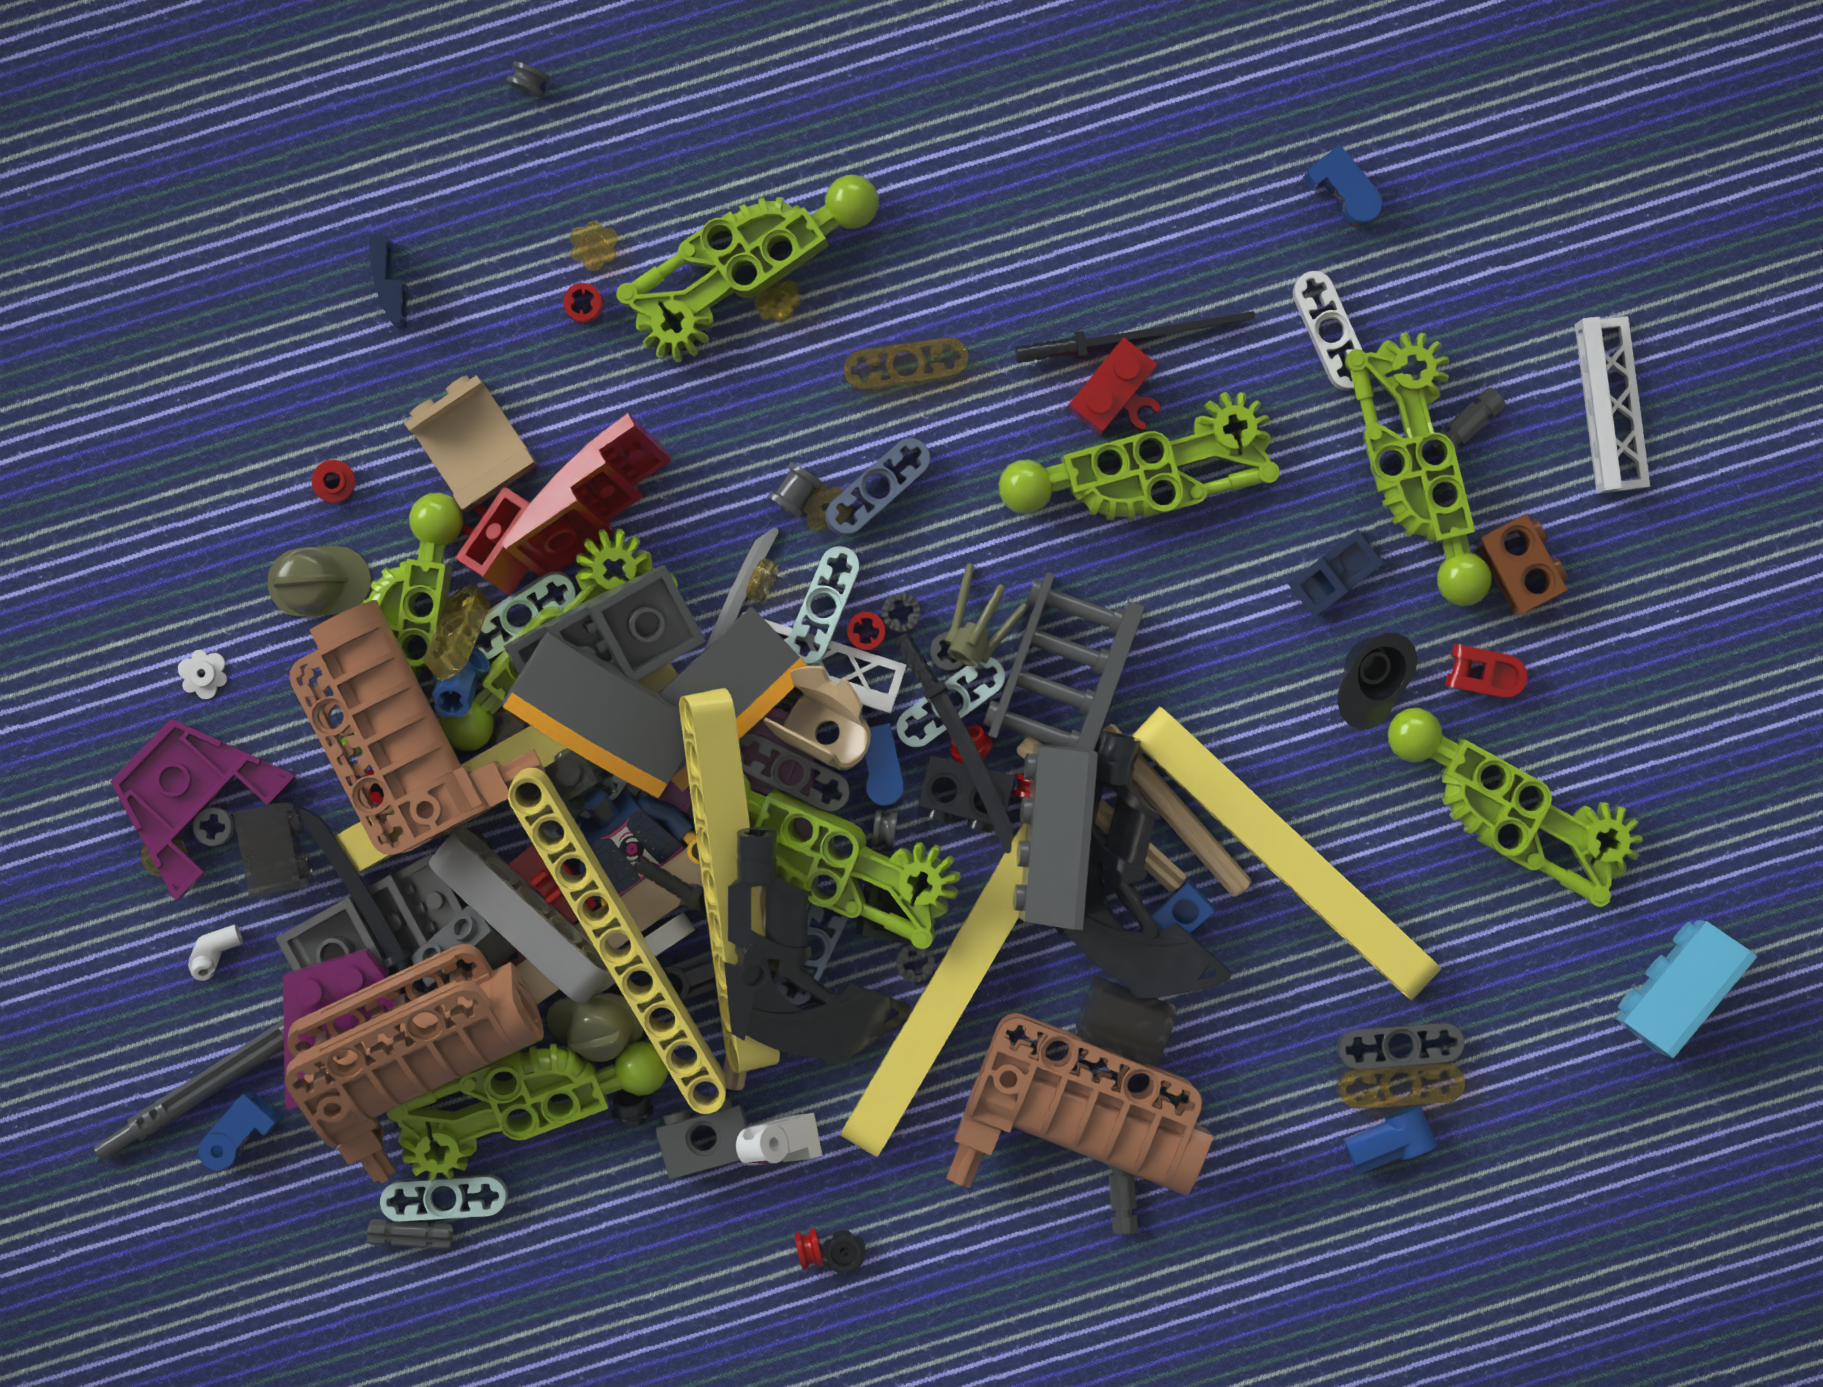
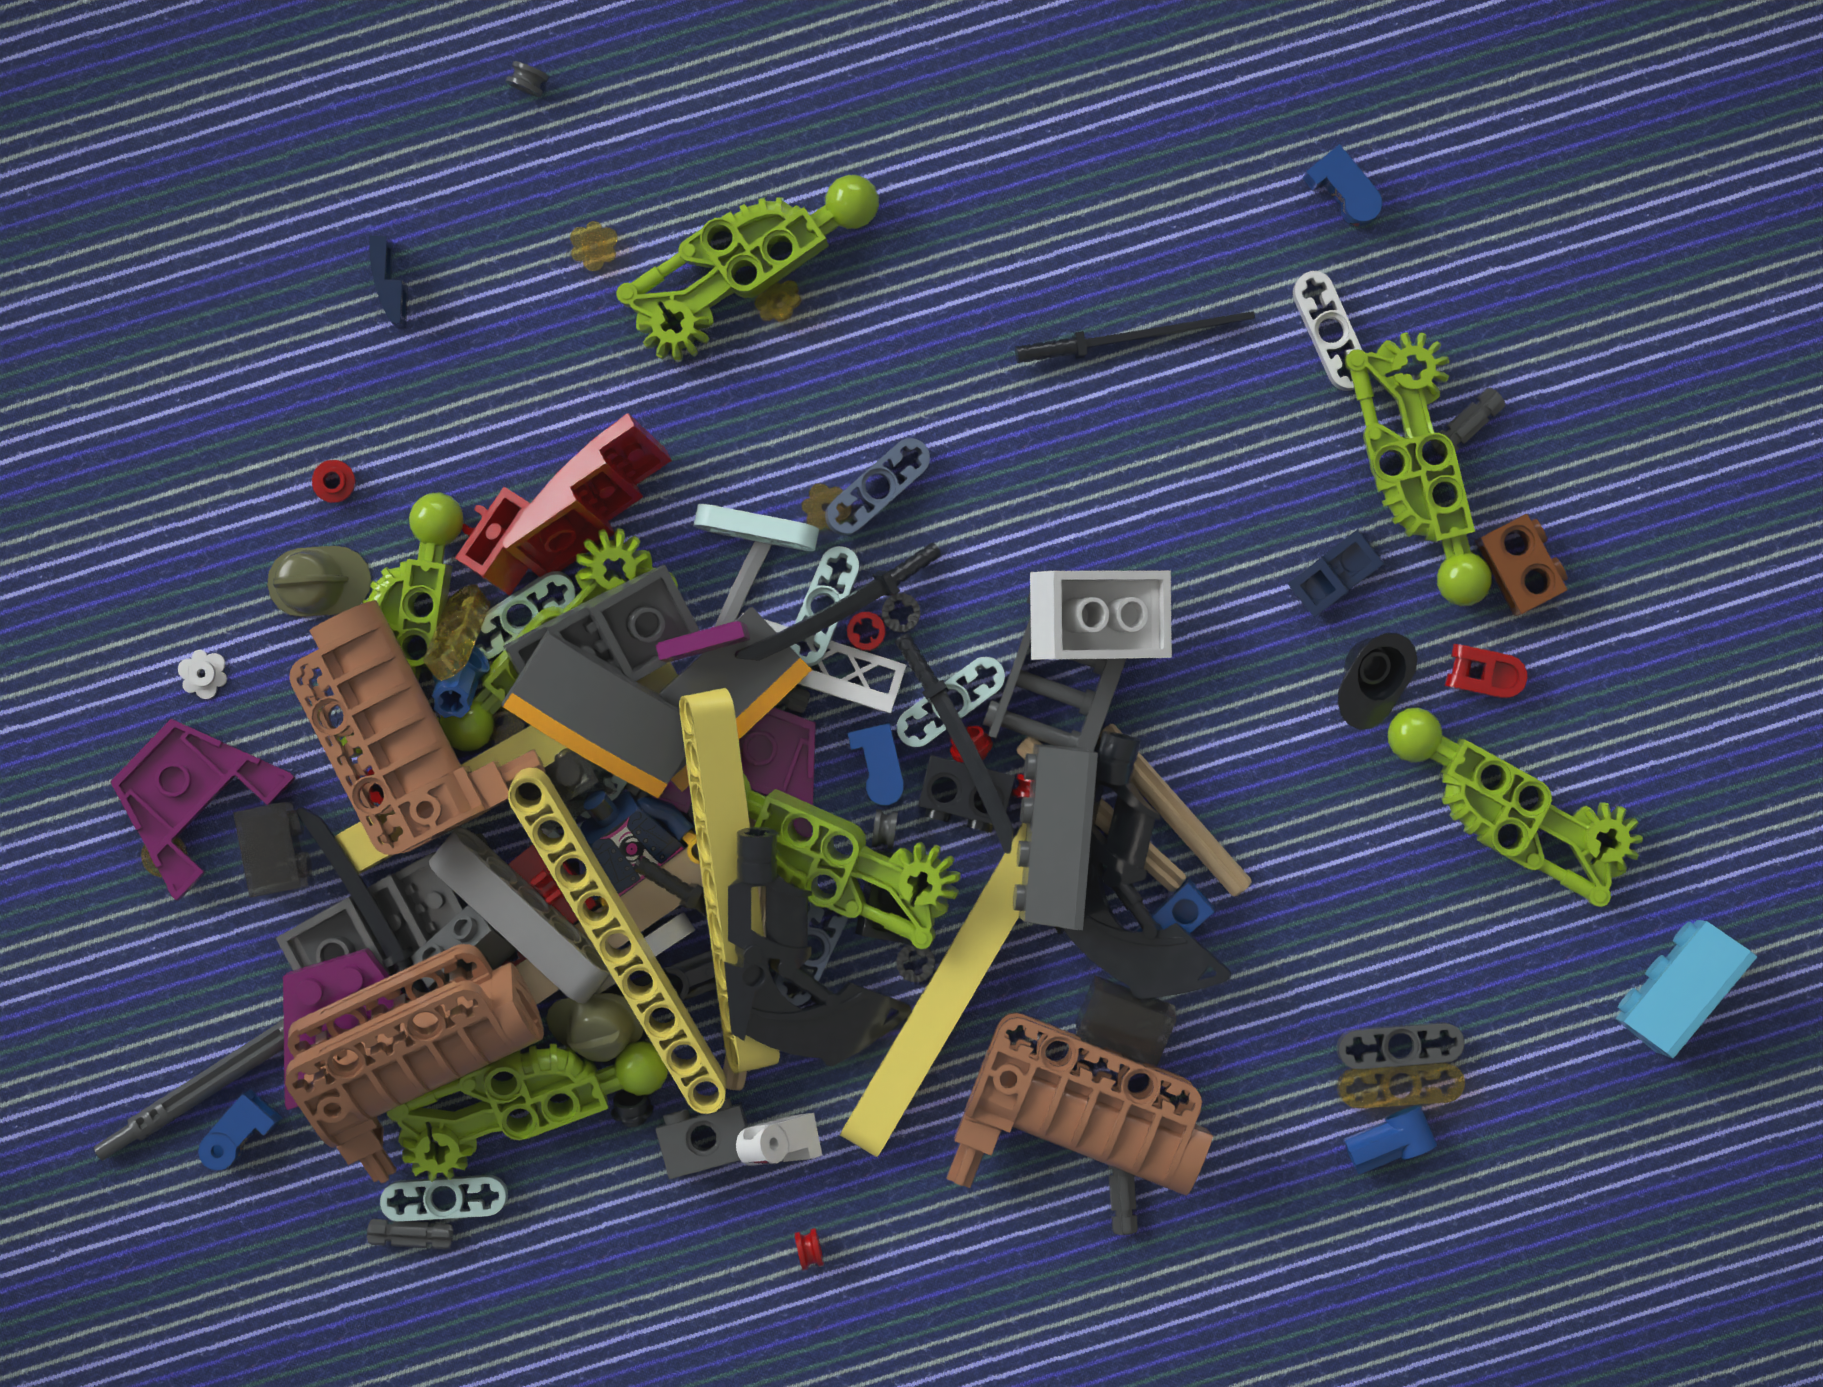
(204, 835): dark grey bush -> none
(209, 949): white arm -> none
(470, 442): tan panel -> none
(569, 303): red bush -> none
(702, 641): none -> magenta tile
(756, 527): none -> light aqua beam
(762, 580): clear yellow tile -> none
(795, 490): dark grey bush -> none
(815, 796): dark grey beam -> none
(822, 703): tan piece -> none
(840, 1240): black plate -> none
(884, 584): none -> black sword
(935, 649): dark grey bush -> none
(936, 349): clear yellow beam -> none
(970, 643): olive plant -> none
(1029, 485): lime arm -> none
(1100, 614): none -> white slope
(1114, 389): red brick -> none
(1286, 853): light yellow beam -> none
(1598, 402): white fence -> none

